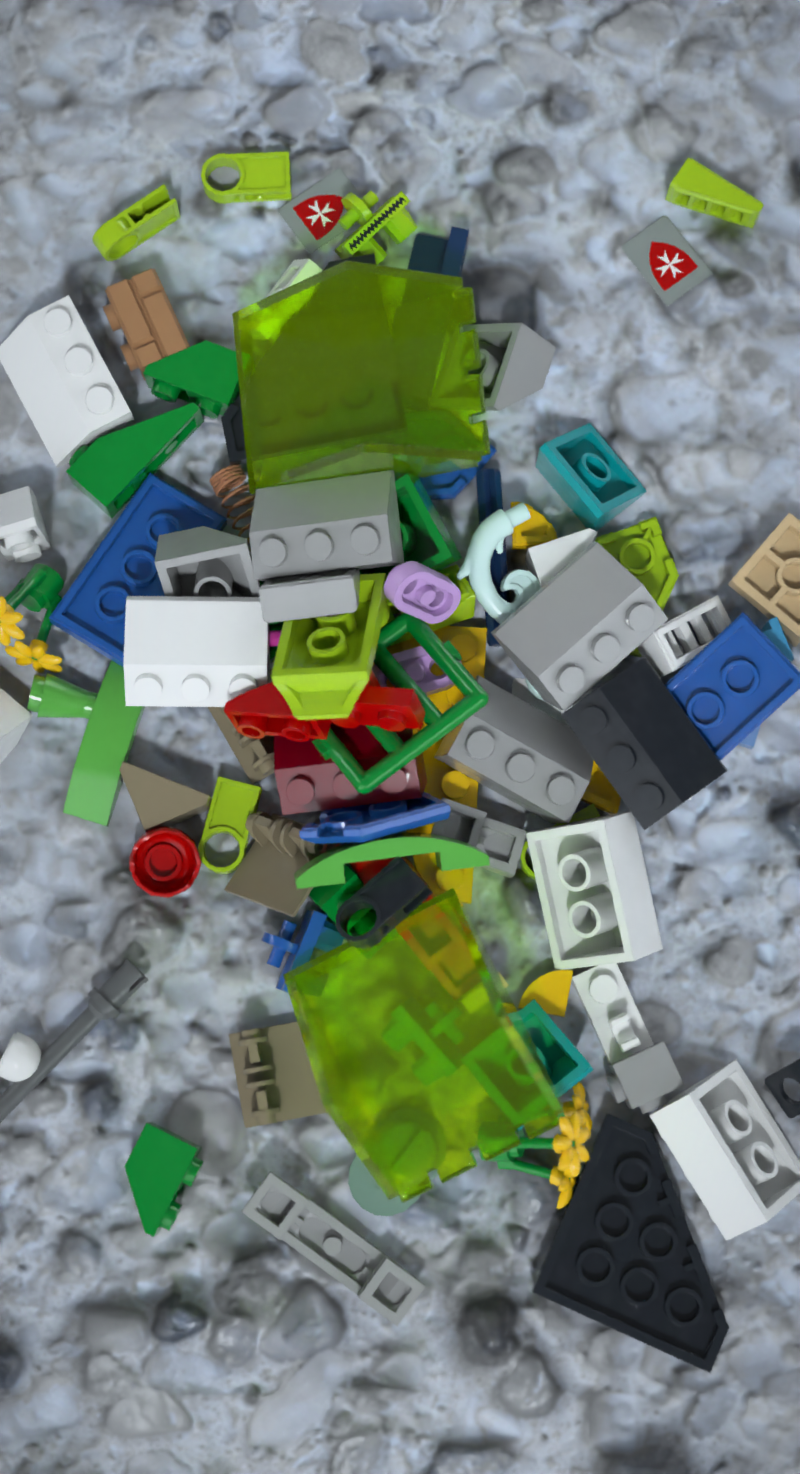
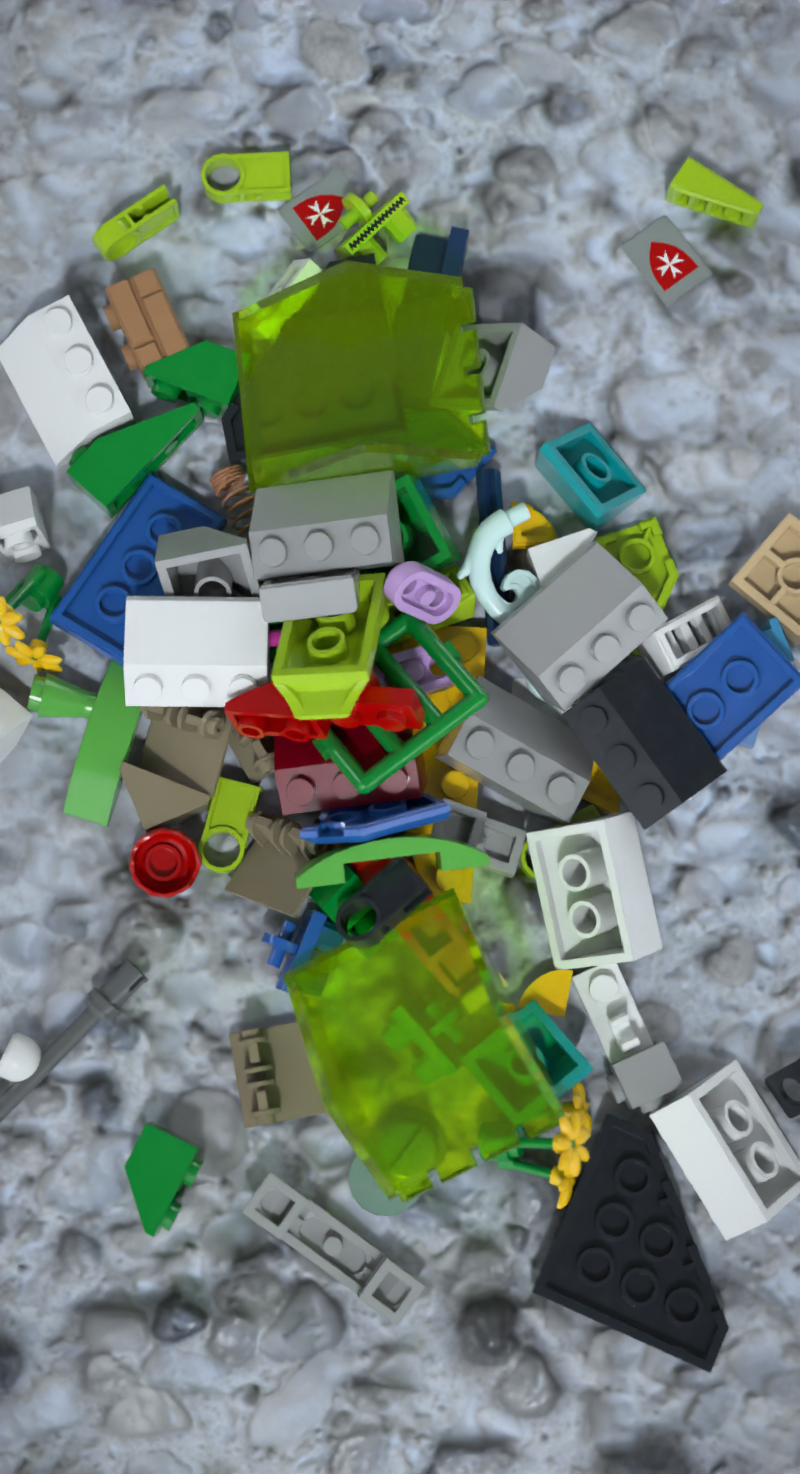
(187, 745): none -> dark tan hinge

